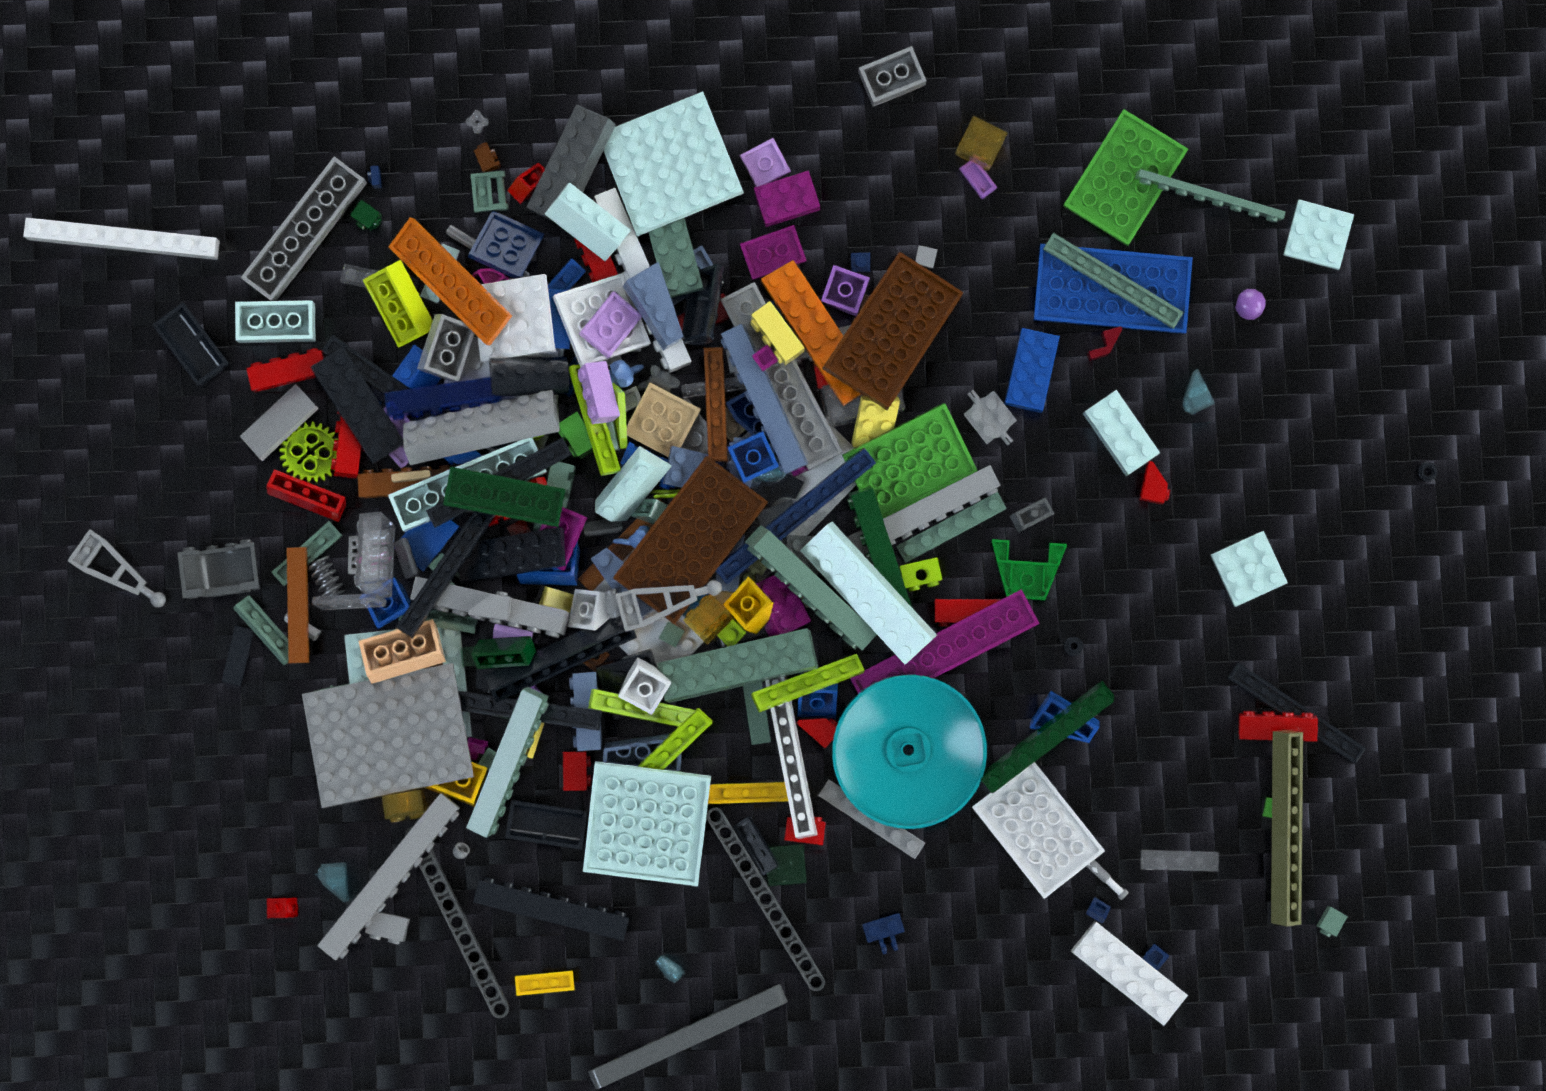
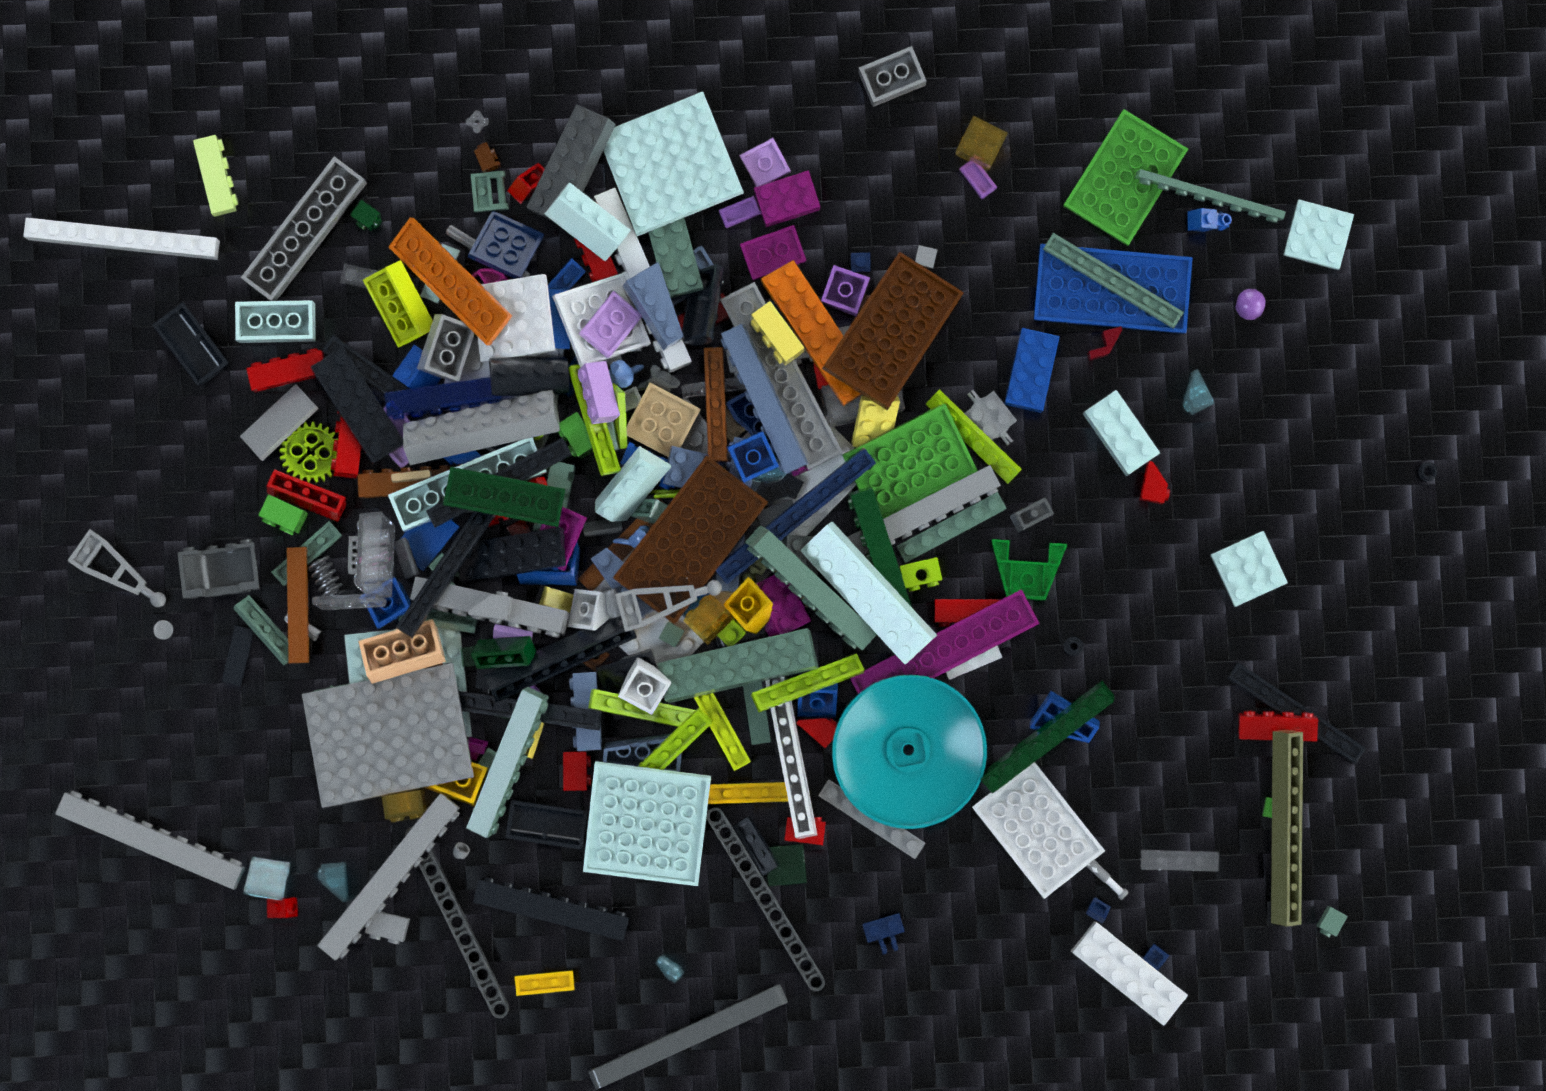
(149, 840): none -> light grey brick
(163, 629): none -> light grey piece
(215, 175): none -> yellowish green brick
(267, 878): none -> clear light blue tile
(281, 513): none -> bright green brick
(375, 177): dark blue plate -> none
(723, 731): none -> neon yellow plate
(739, 212): none -> medium lavender tile
(764, 358): magenta tile -> none
(976, 662): none -> white plate
(977, 439): none -> lime plate
(1207, 219): none -> blue brick

